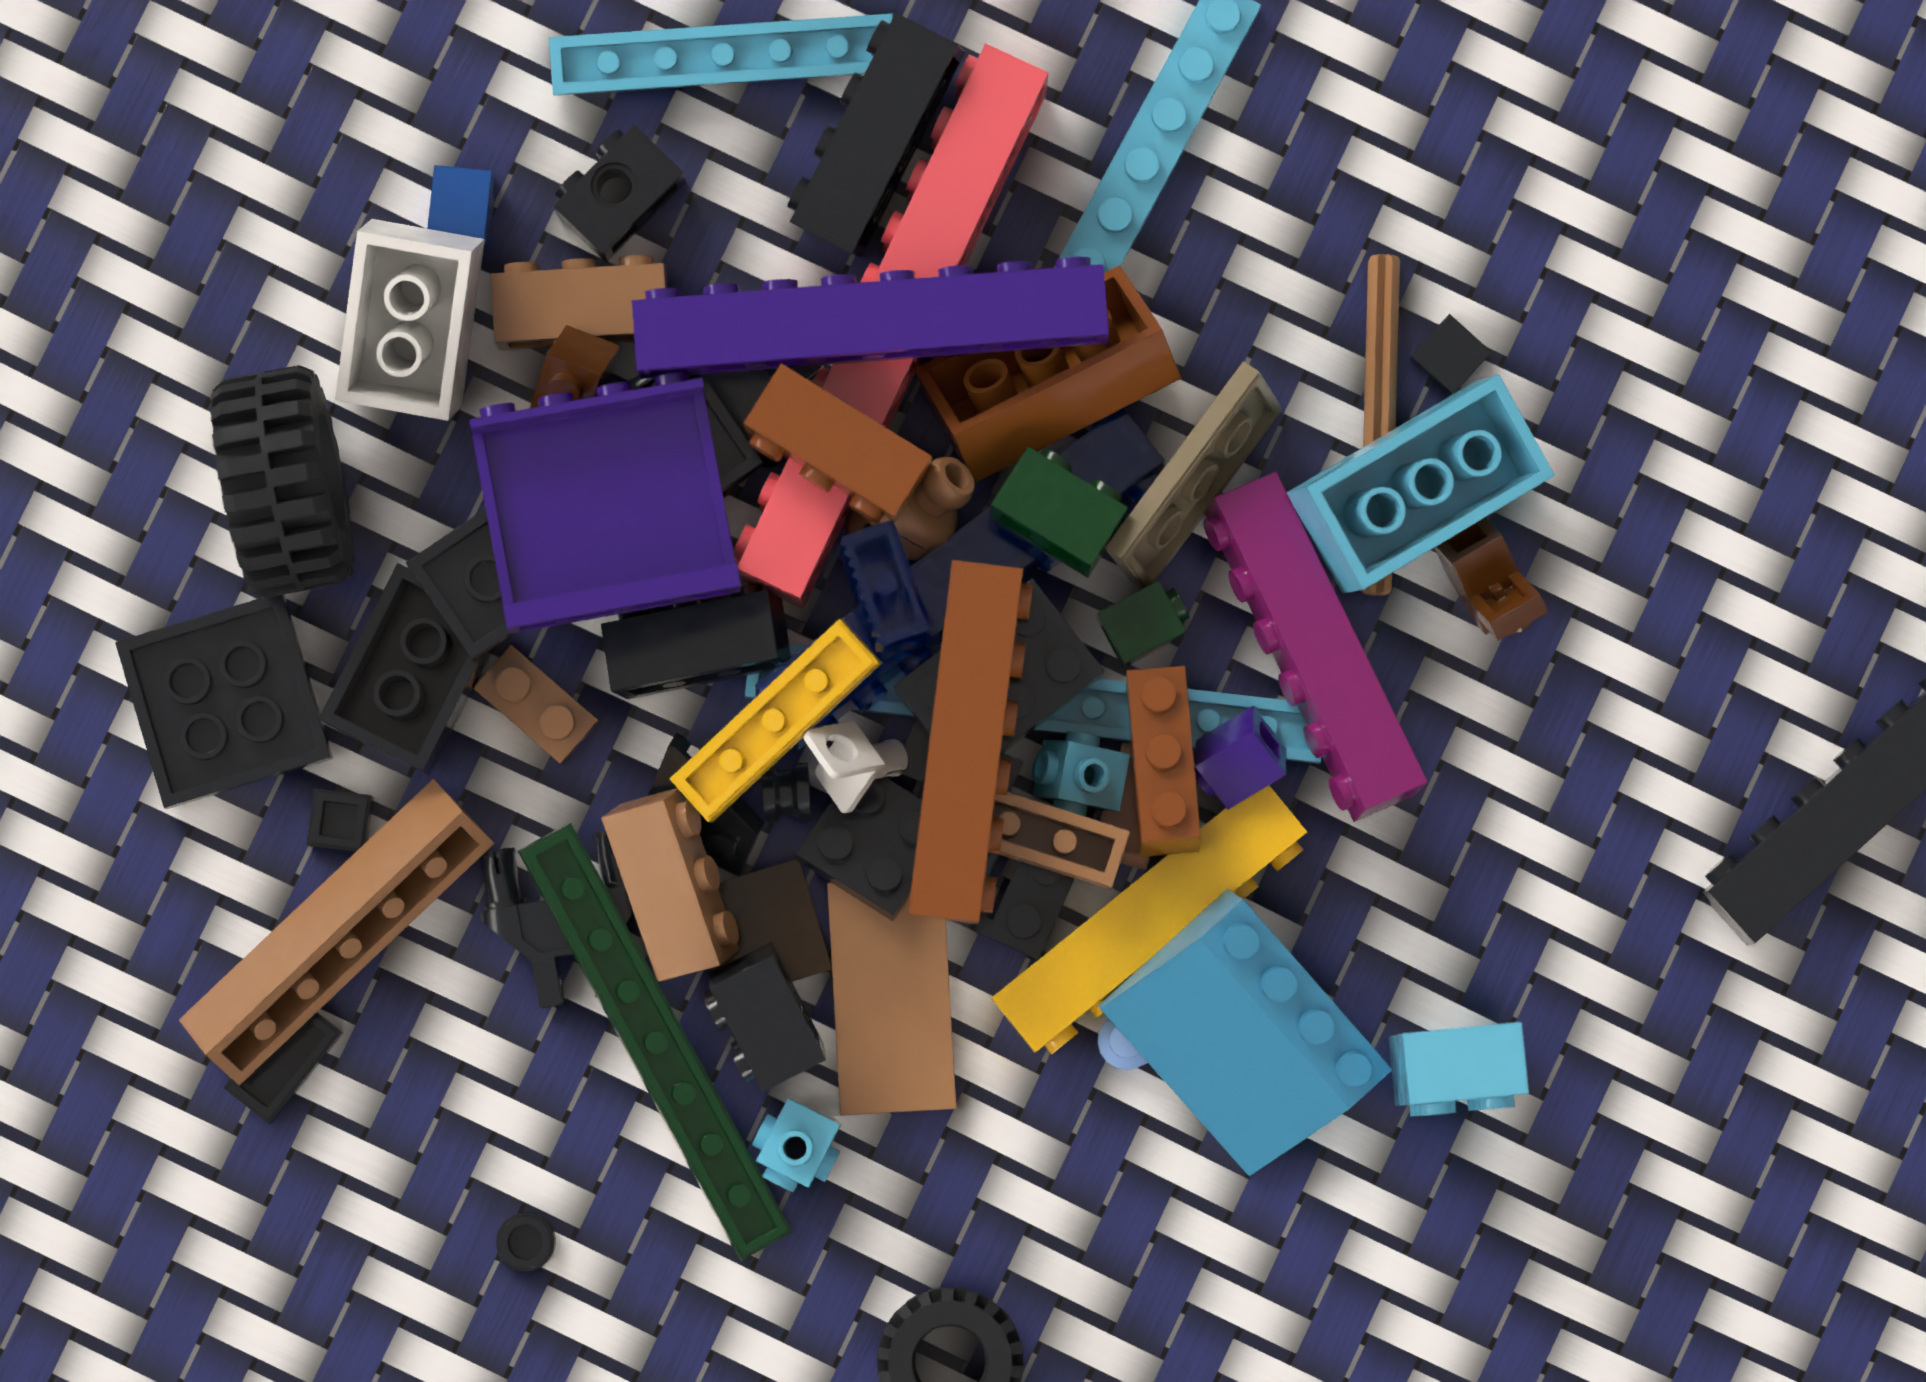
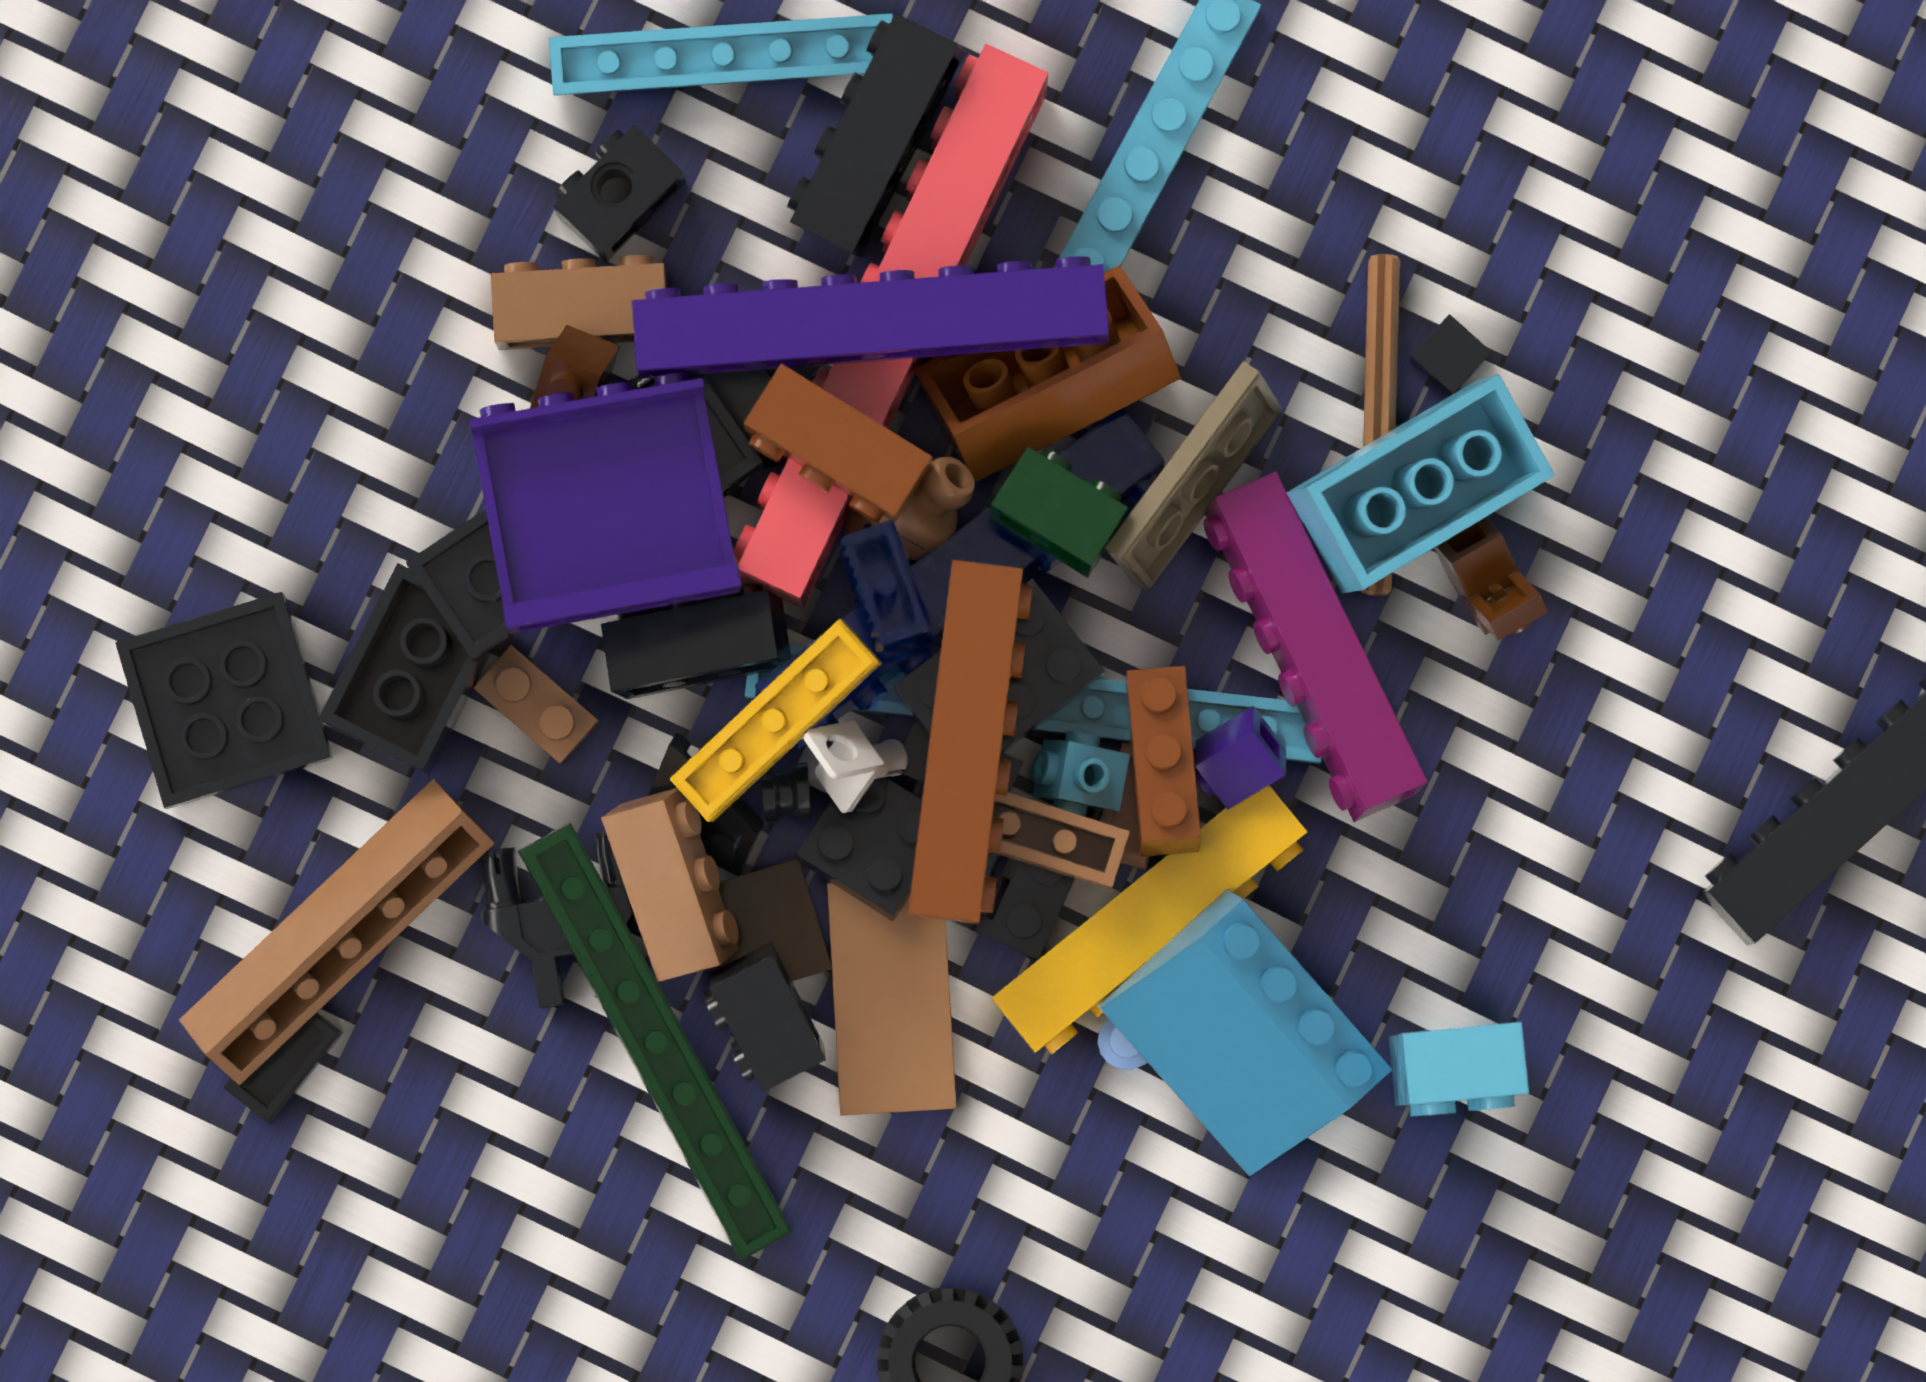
(282, 481): black tyre -> none
(339, 820): black tile -> none
(409, 319): white brick -> none
(462, 202): blue brick -> none
(526, 1241): black tile -> none
(816, 1132): medium azure brick -> none
(1143, 623): dark green brick -> none

